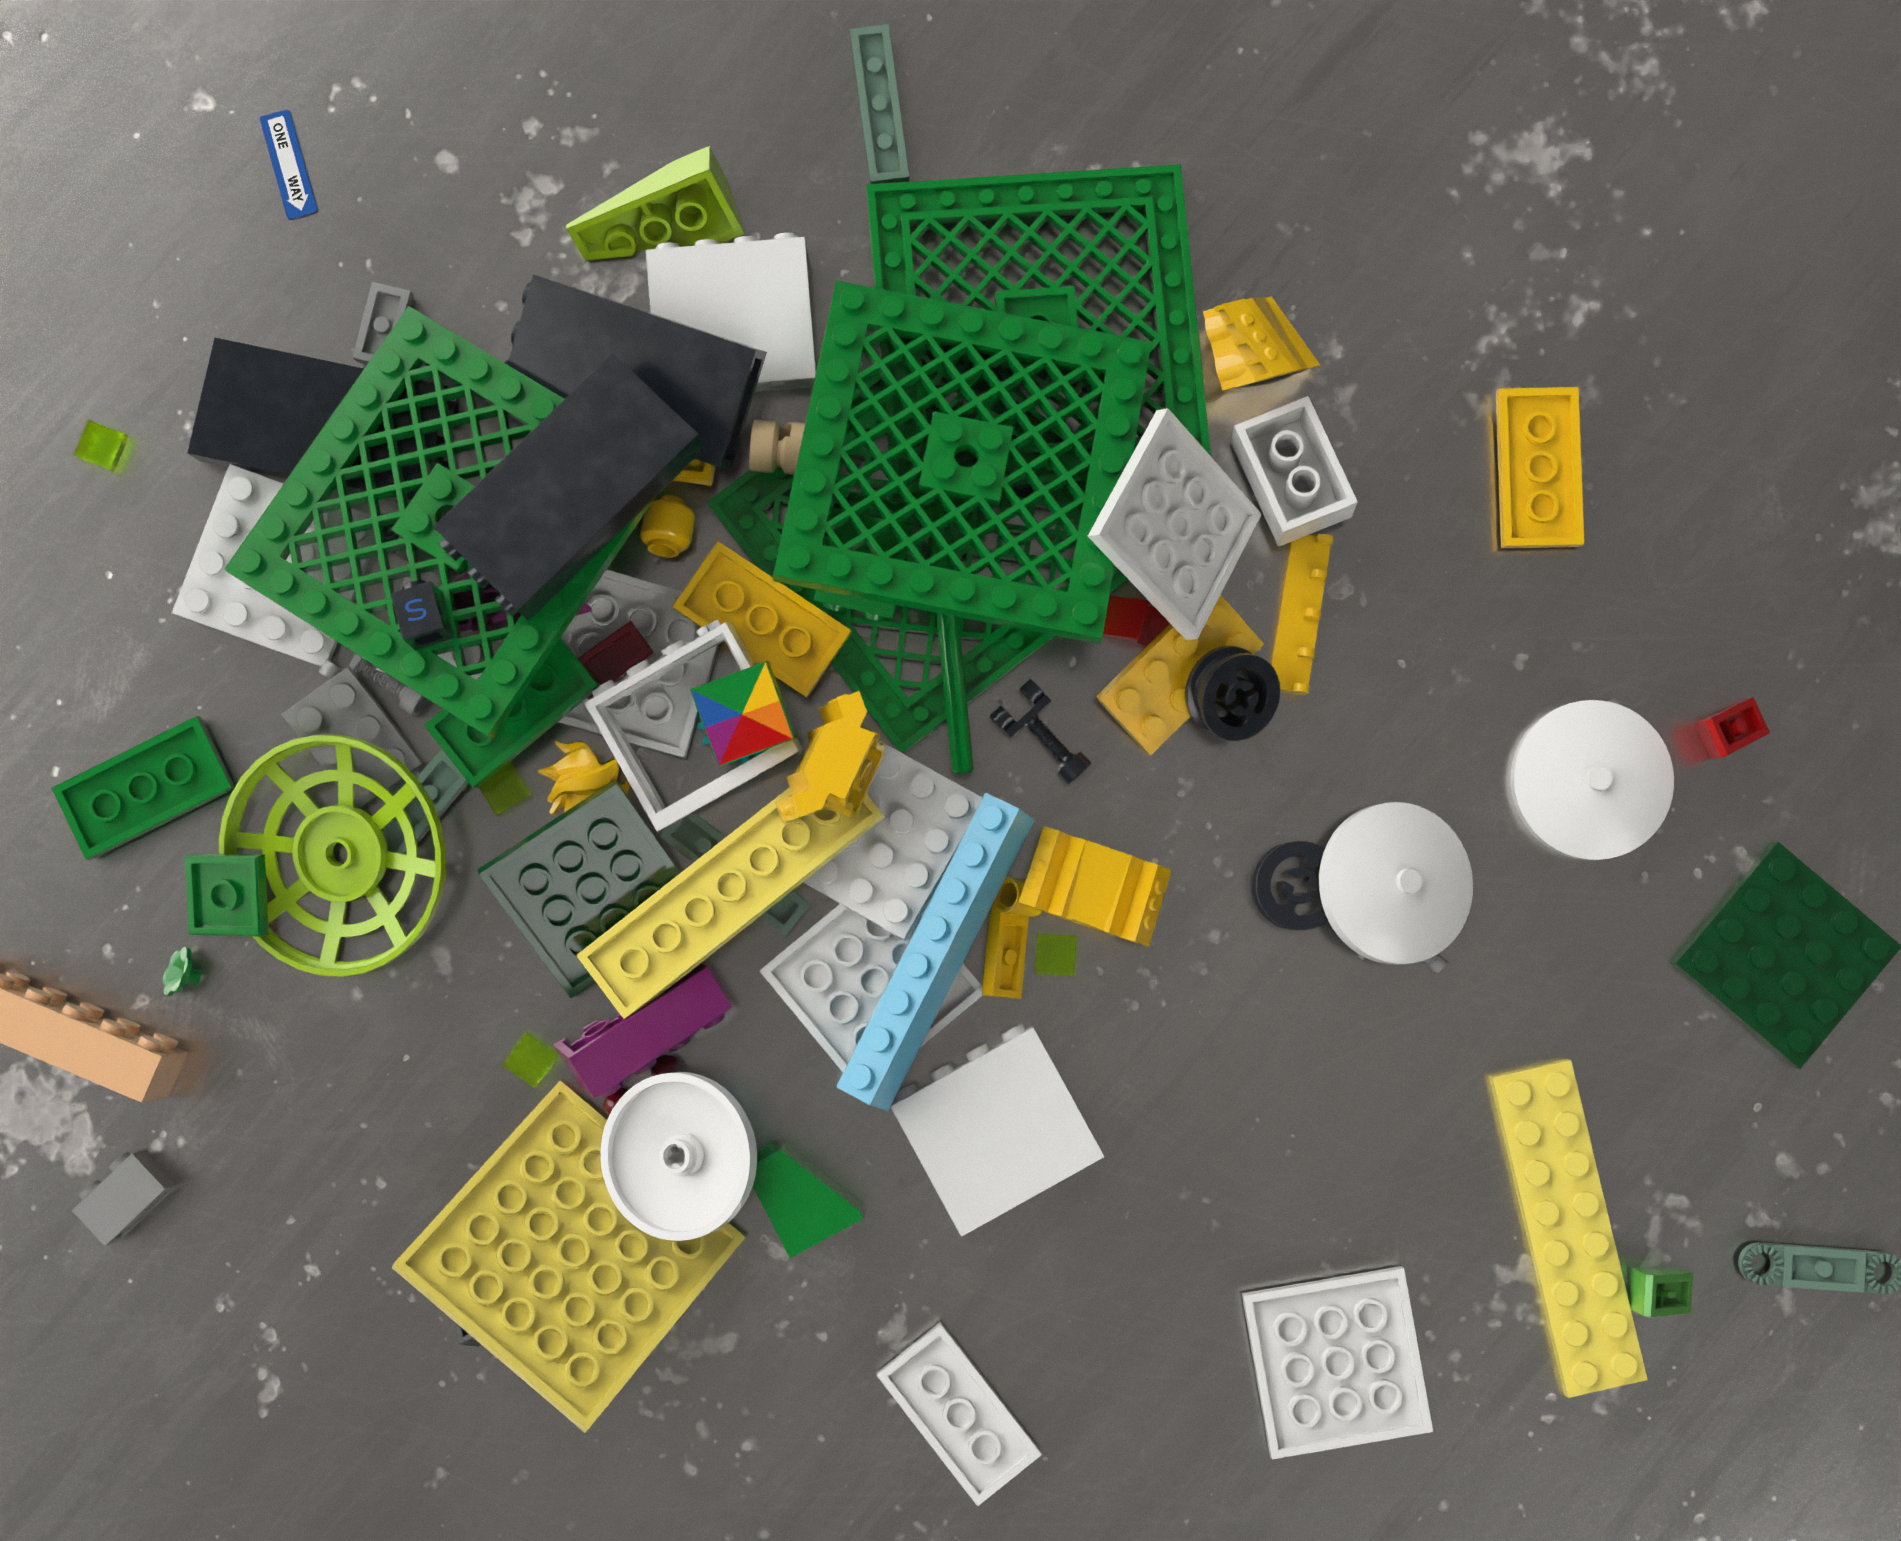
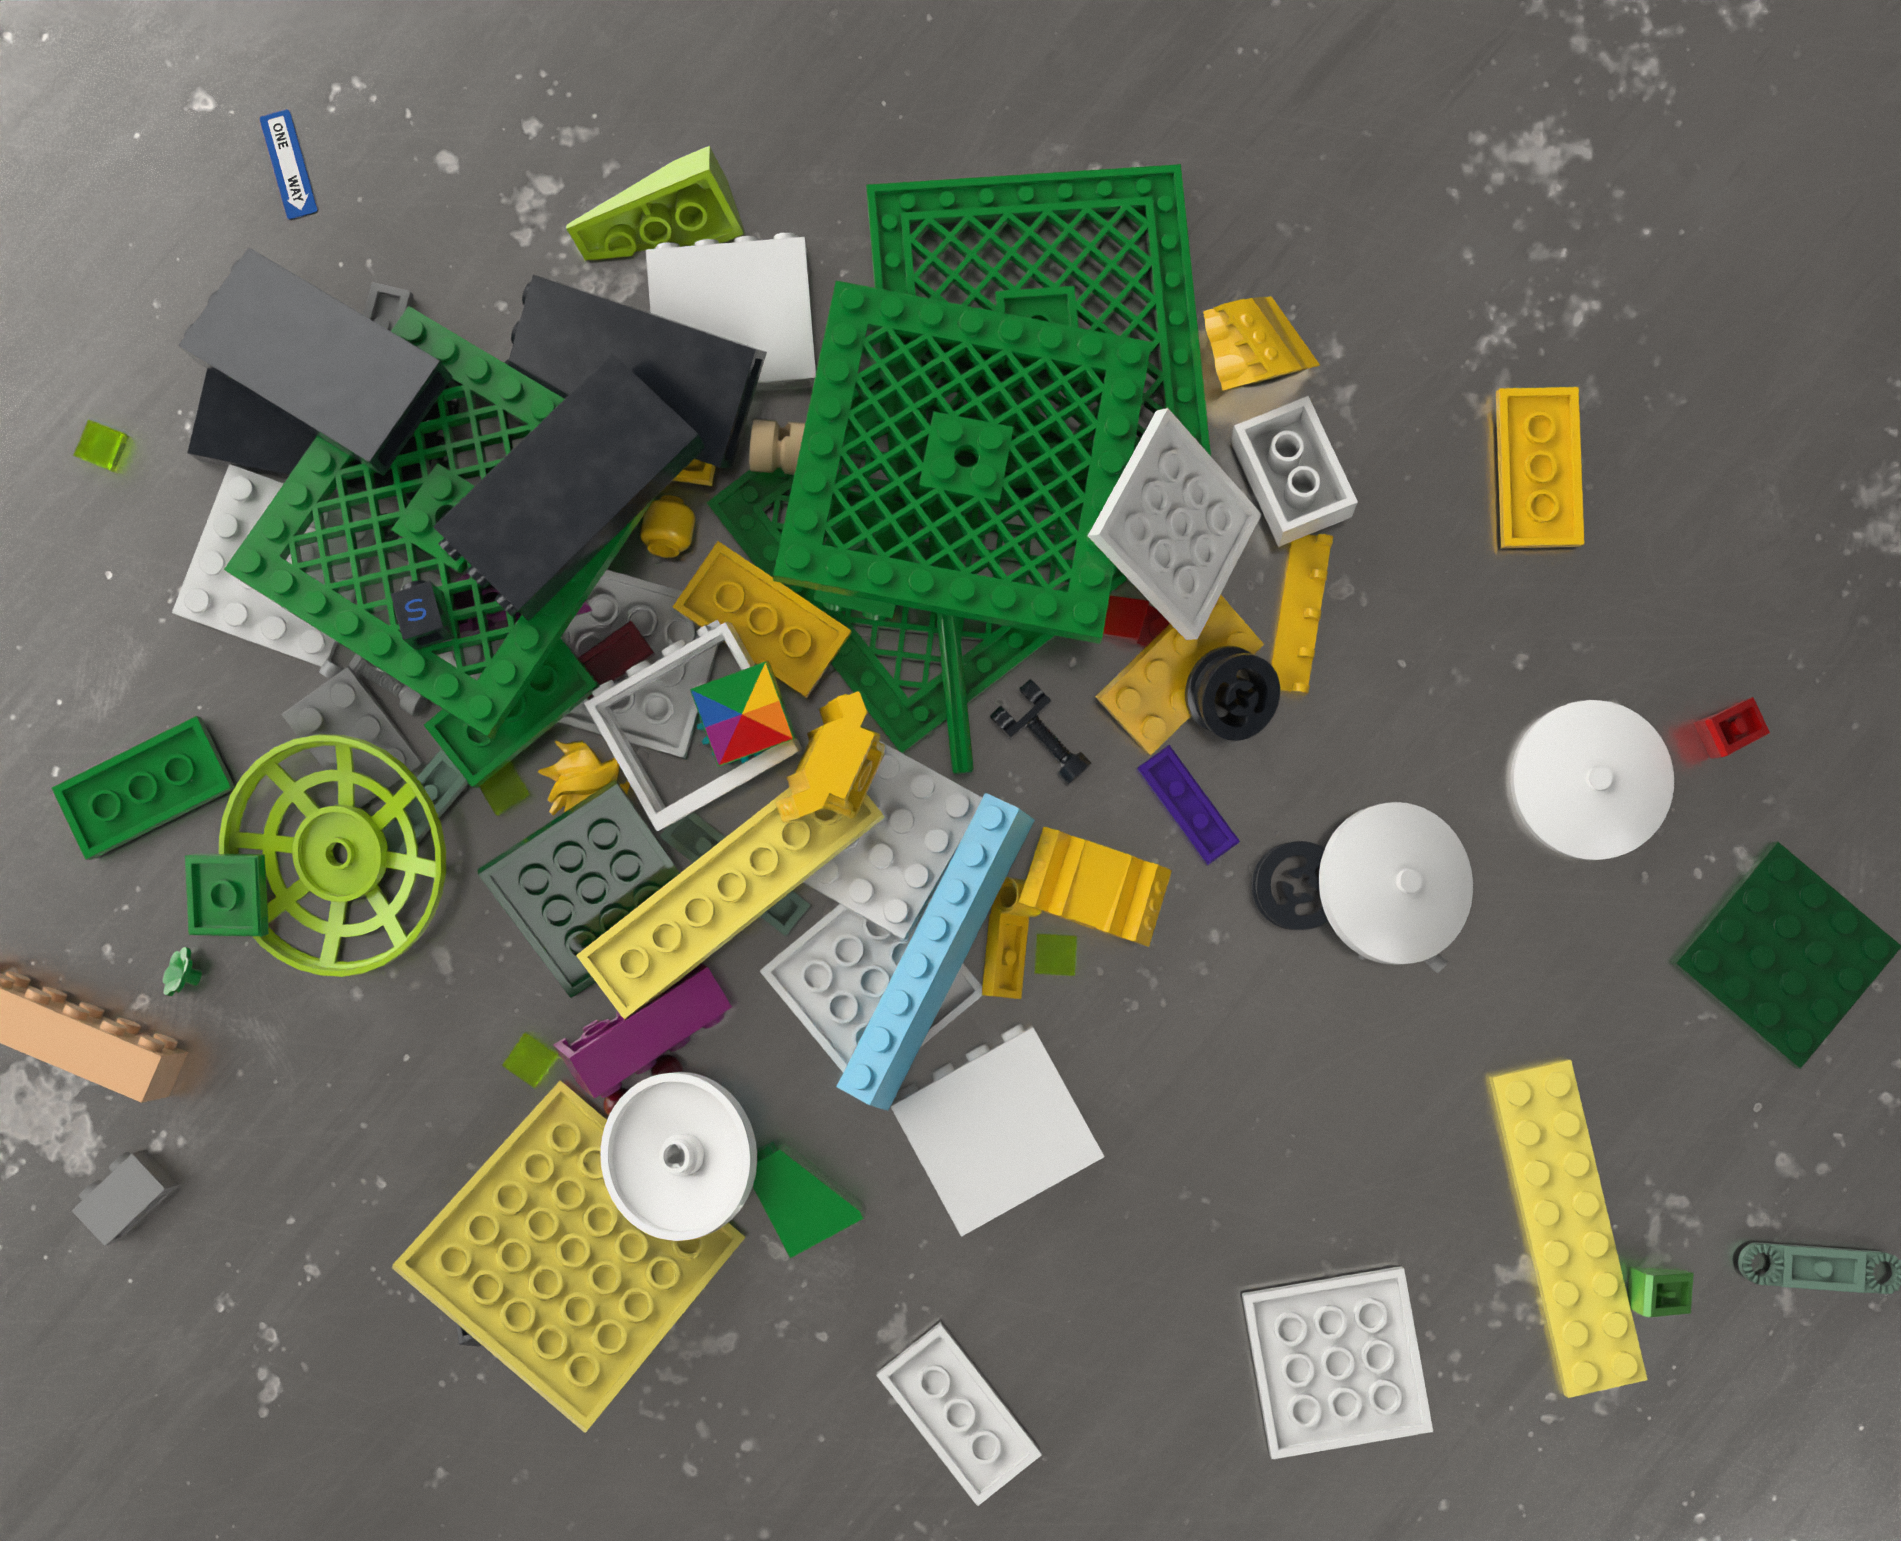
(316, 361): none -> brick
(879, 104): sand green plate -> none
(1188, 805): none -> dark purple tile

